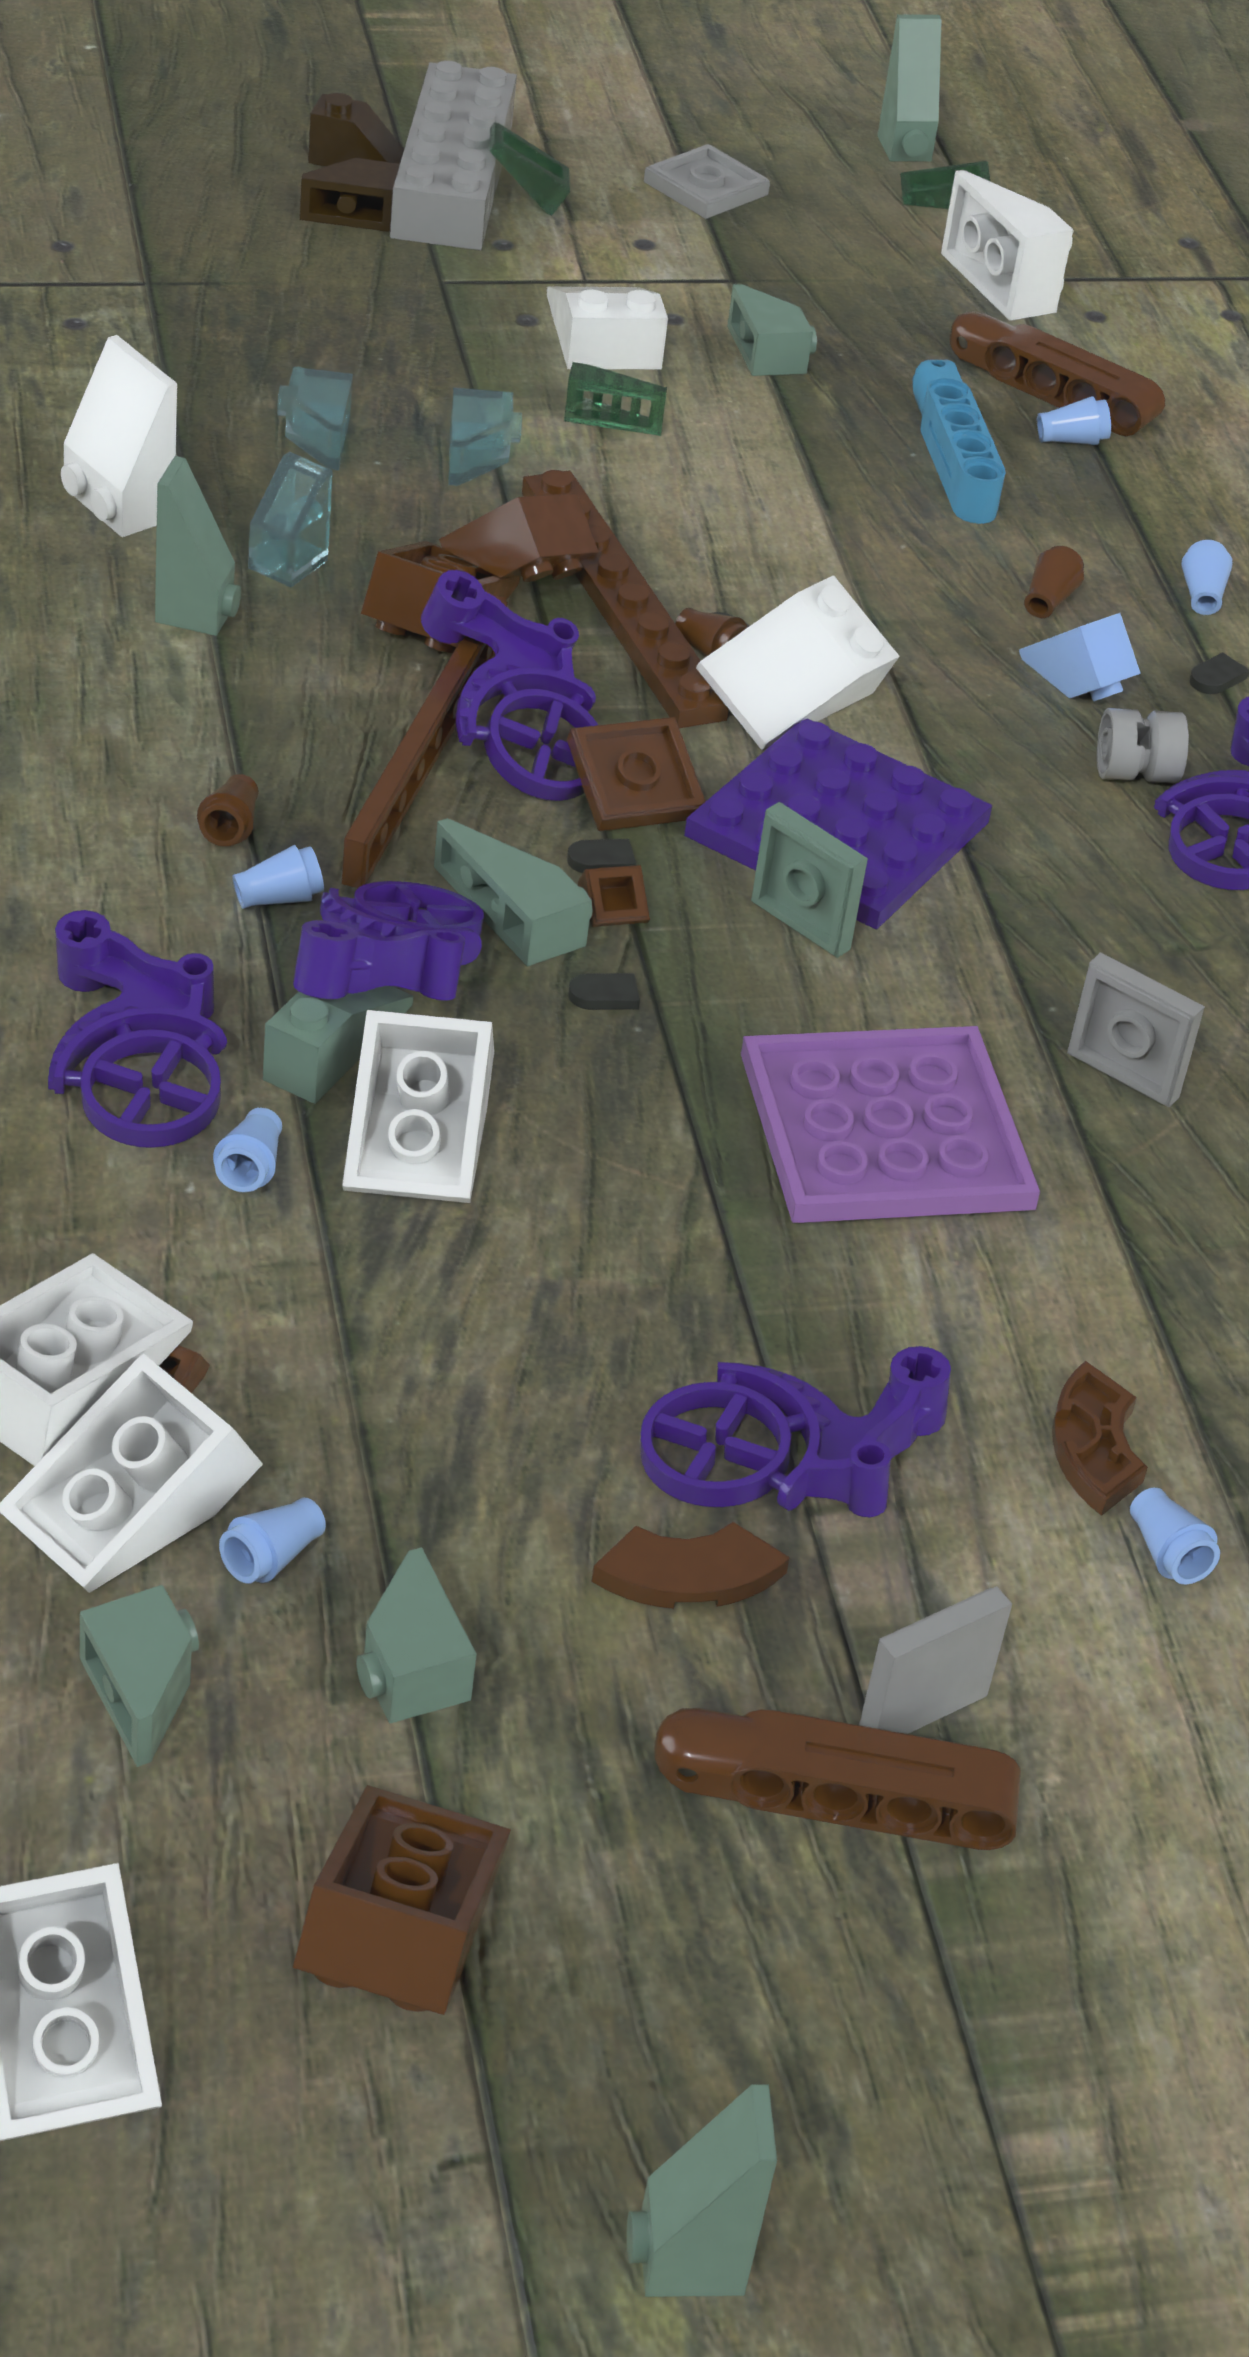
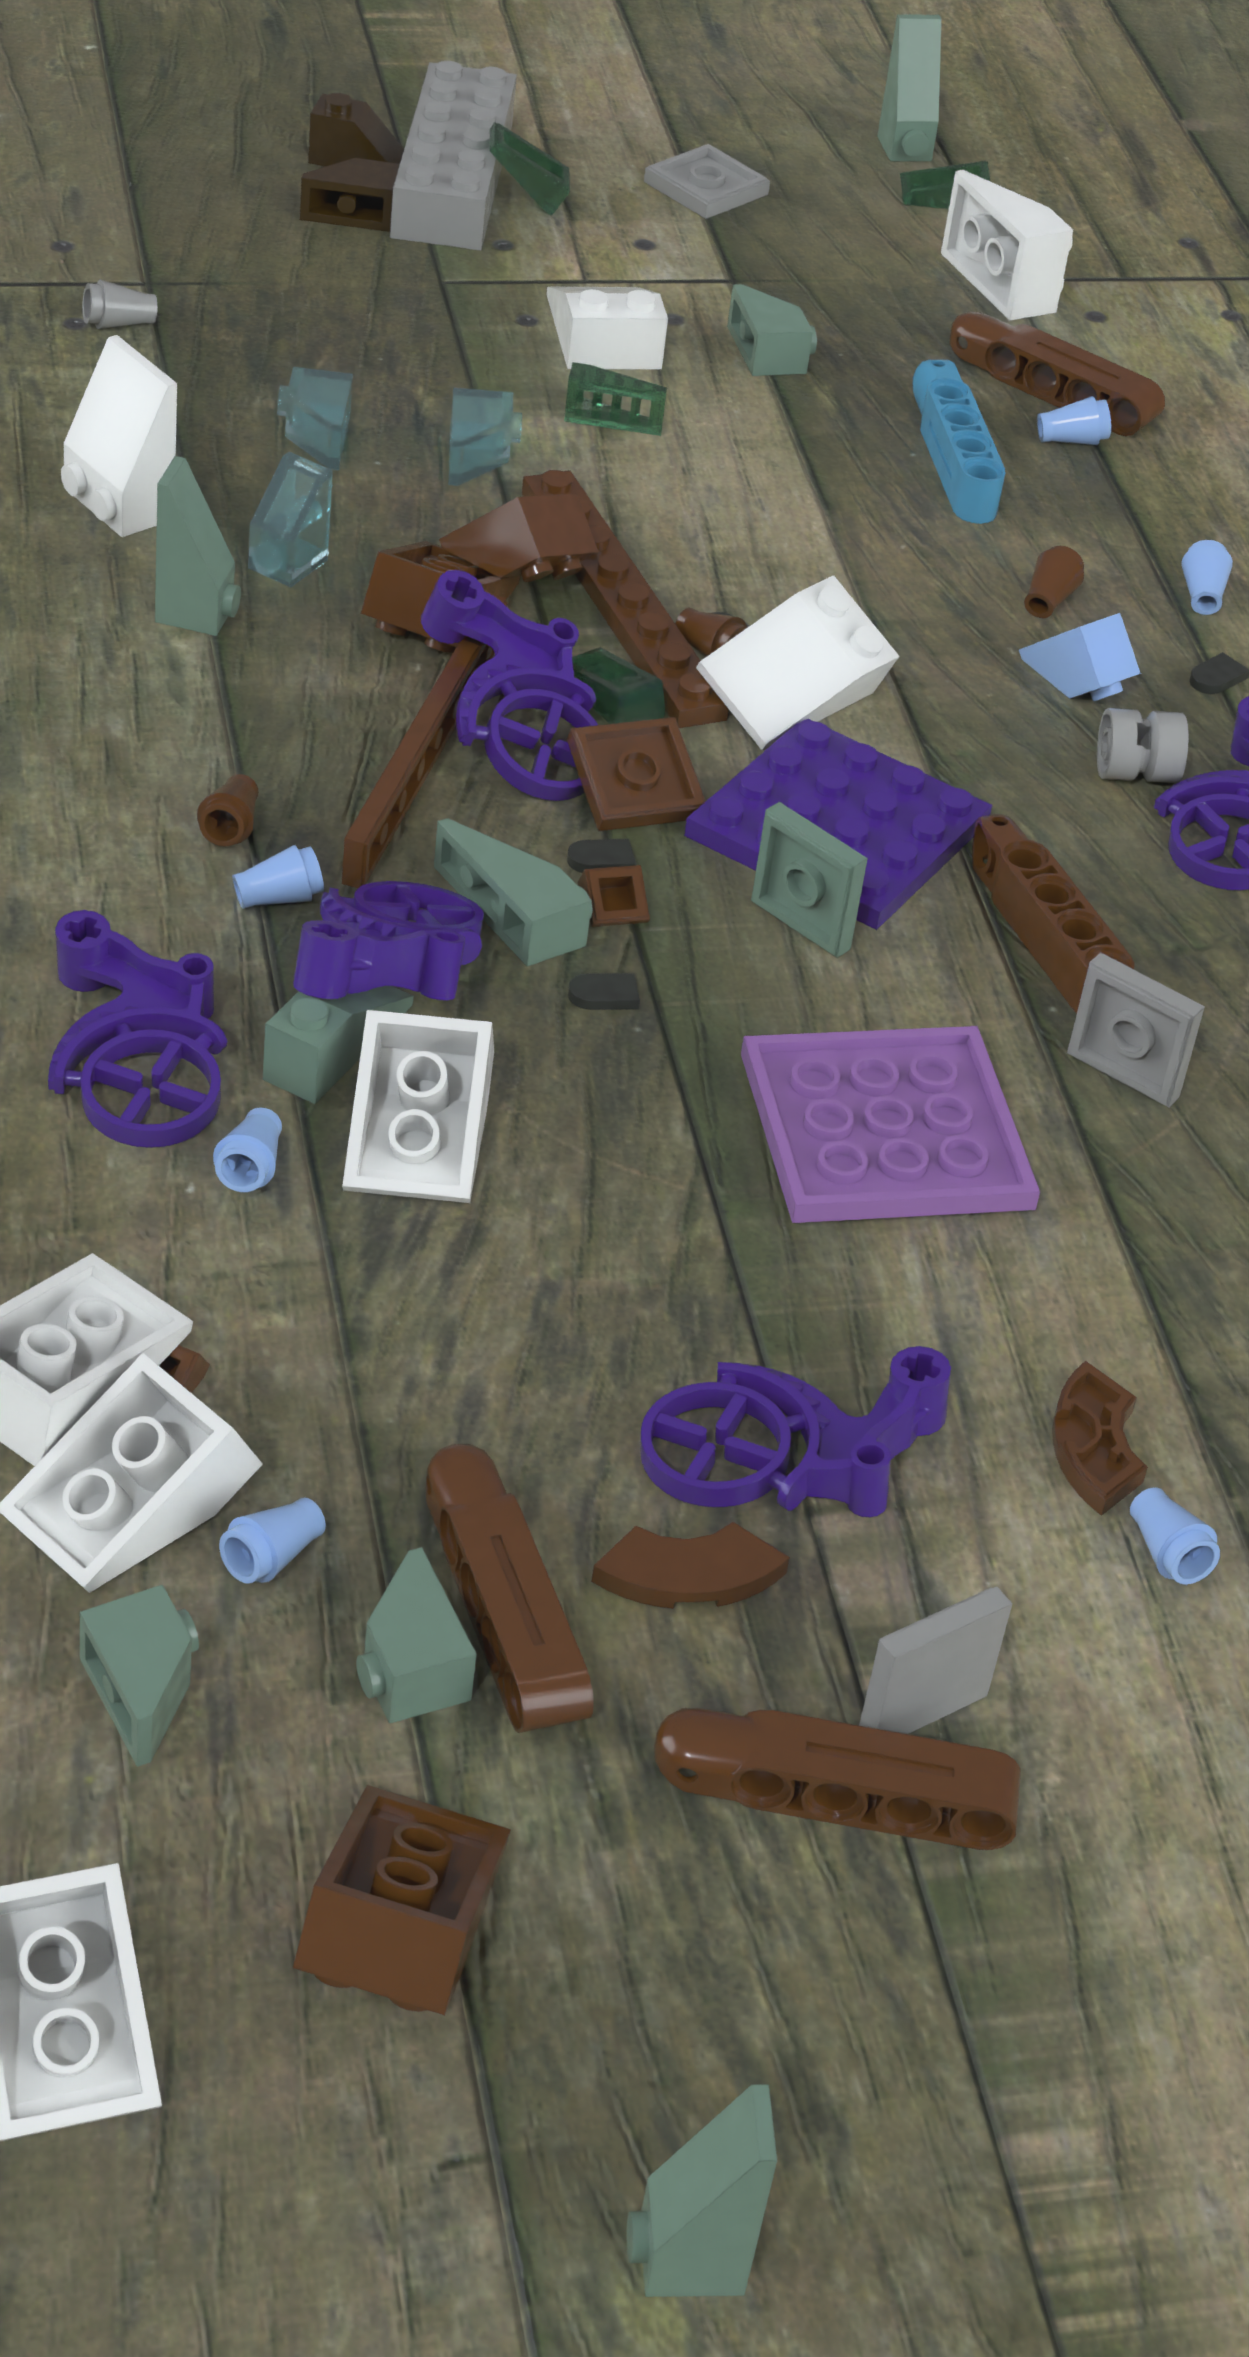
(115, 305): none -> light grey cone
(507, 1592): none -> reddish brown piece
(620, 687): none -> clear green slope
(1042, 905): none -> reddish brown piece

